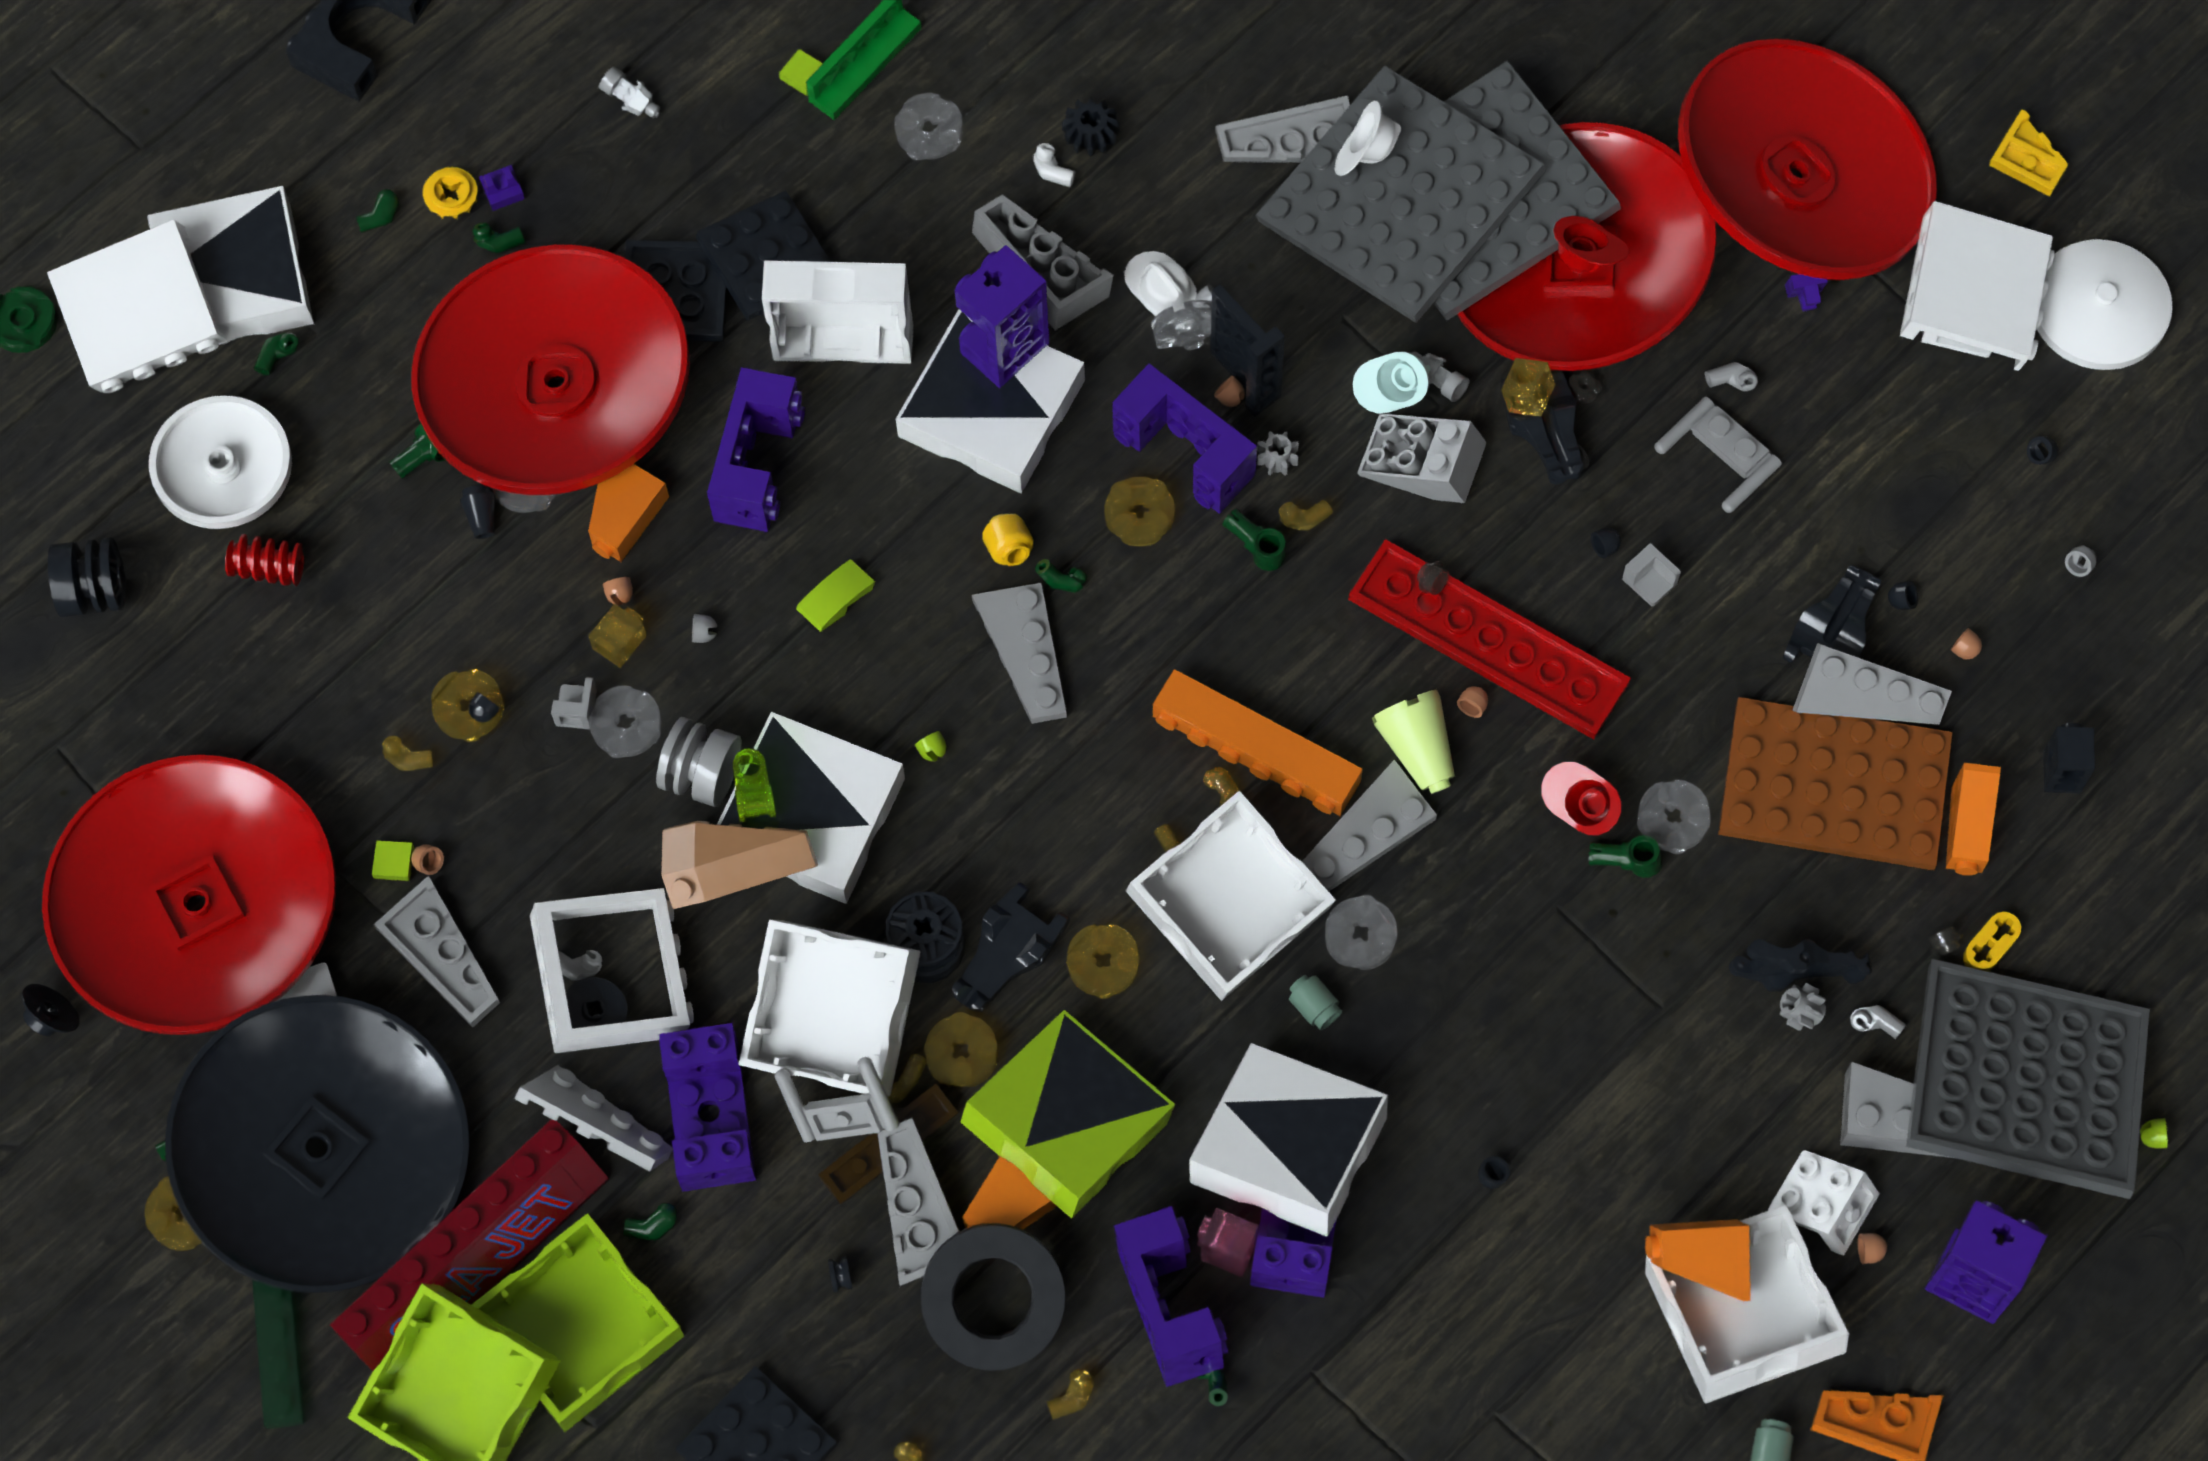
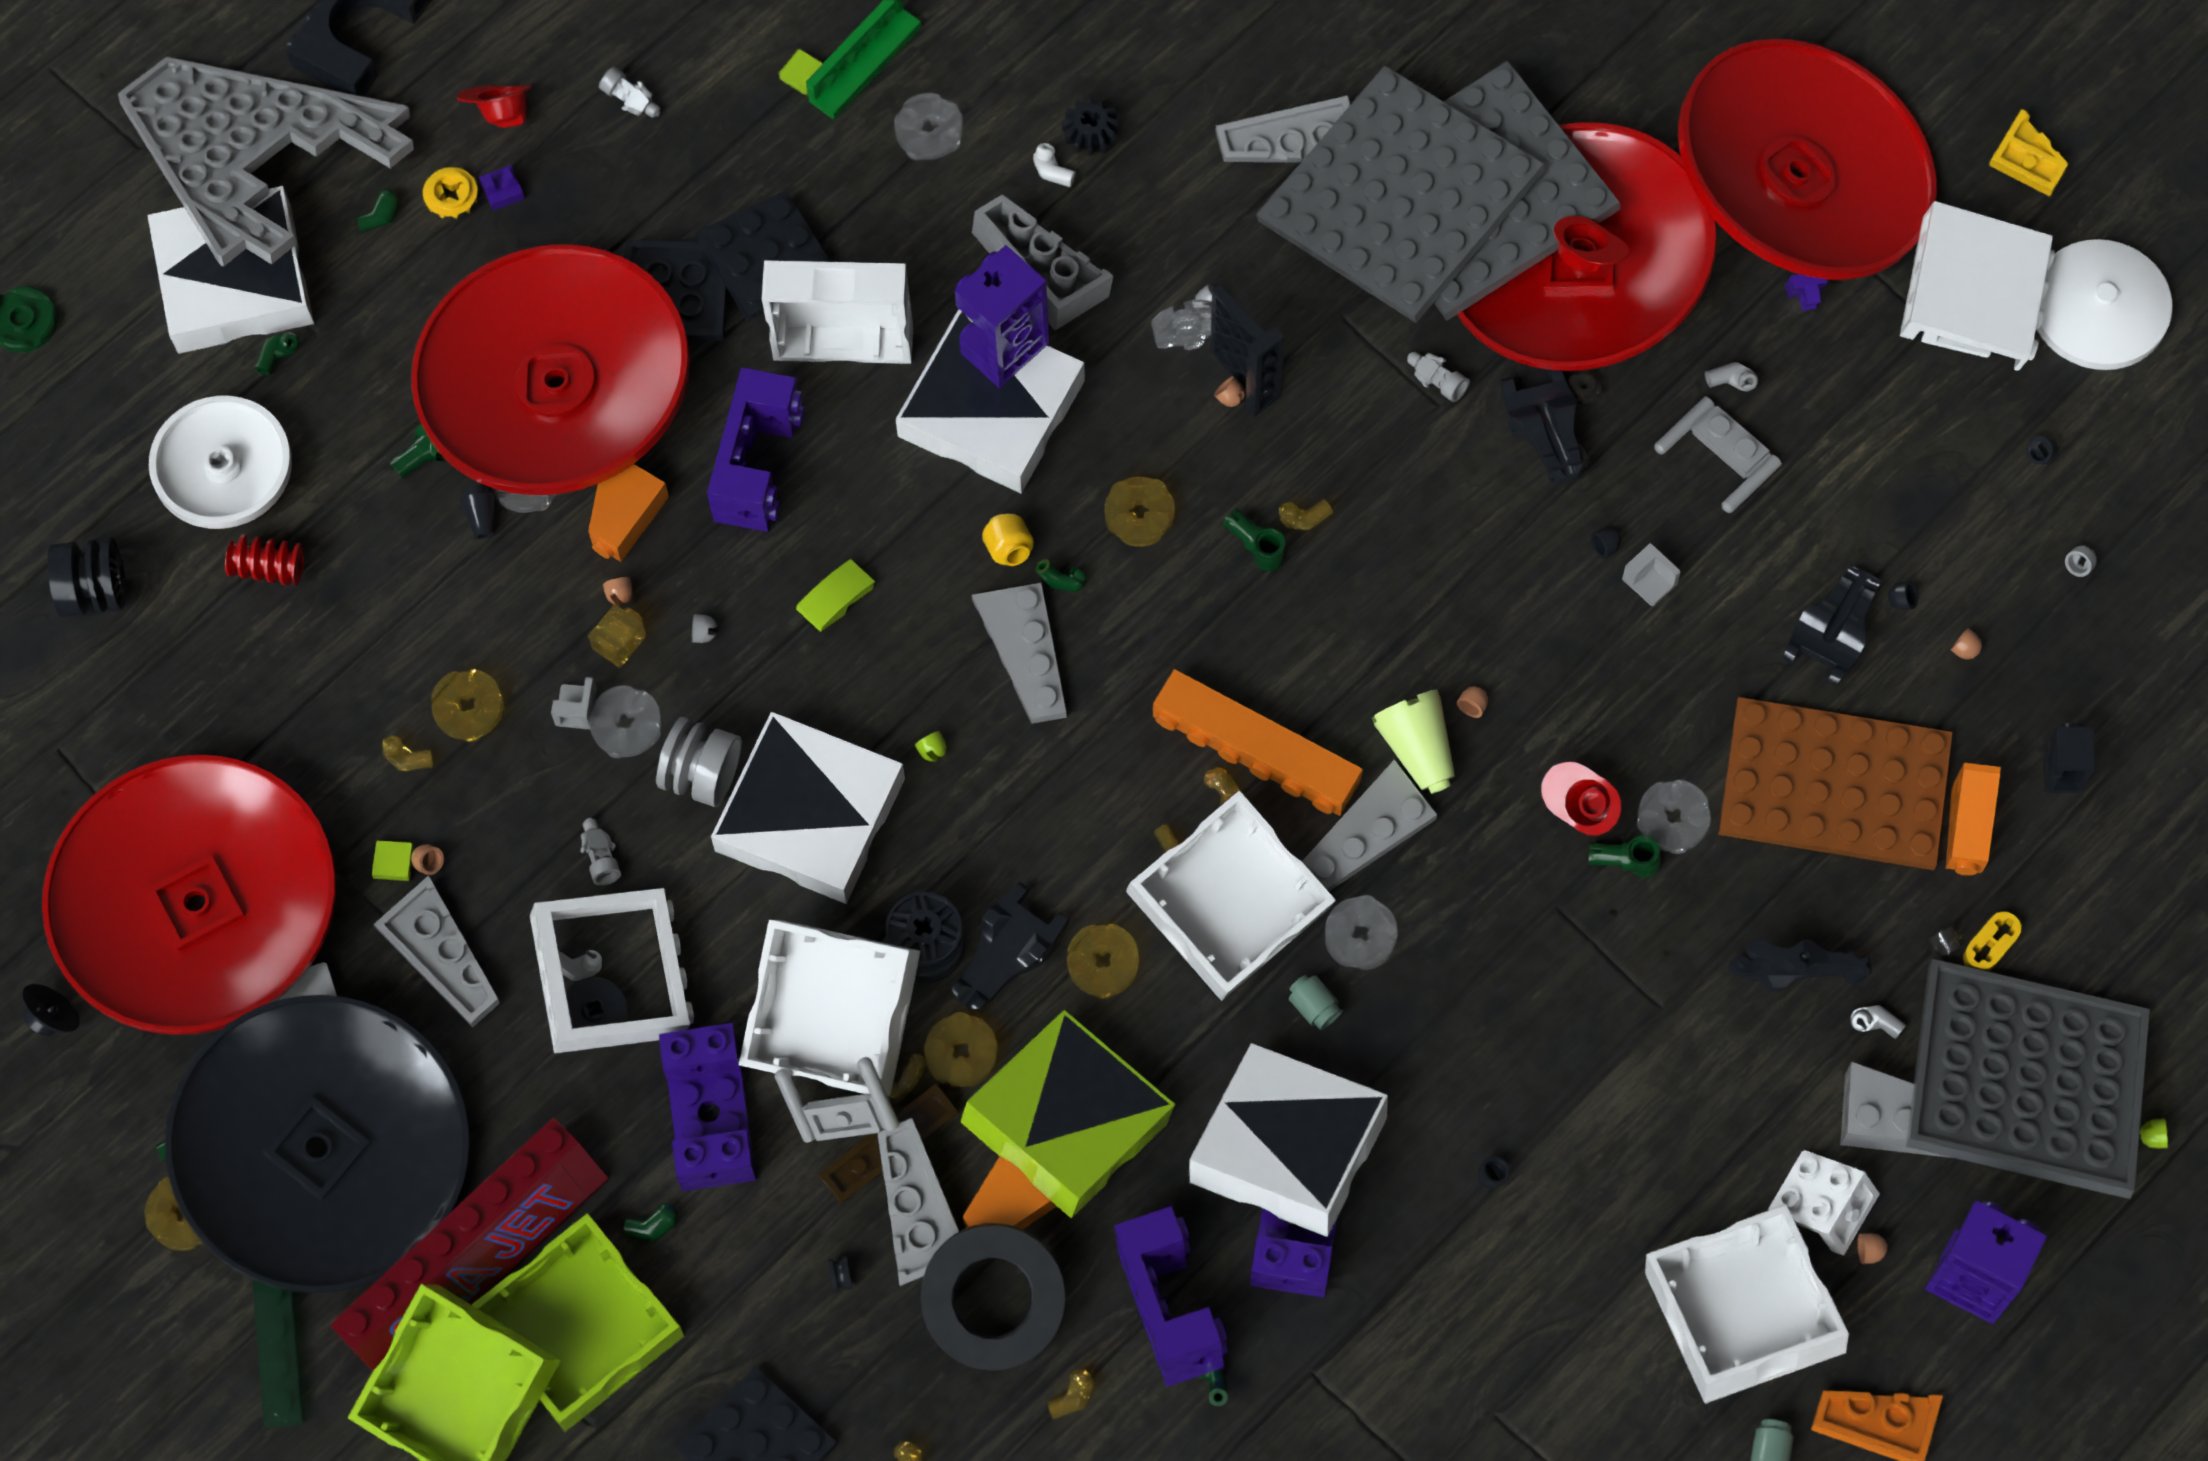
(135, 307): white panel -> none
(222, 124): none -> light grey wing
(482, 708): black hinge -> none
(496, 242): dark green arm -> none
(498, 103): none -> red piece
(596, 1117): light grey wing -> none
(598, 845): none -> light grey piece
(717, 860): medium nougat wedge -> none
(753, 791): clear neon green piece -> none
(1159, 282): white piece -> none
(1227, 455): dark purple plate -> none
(1227, 1241): clear pink brick -> none
(1271, 458): light grey gear -> none
(1369, 141): white piece -> none
(1391, 382): light aqua piece -> none
(1424, 456): light grey slope -> none
(1432, 577): clear smoke plate -> none
(1491, 641): red plate -> none
(1528, 387): clear yellow brick -> none
(1705, 1253): orange slope -> none
(1802, 1006): light grey gear -> none
(1861, 689): light grey wing -> none

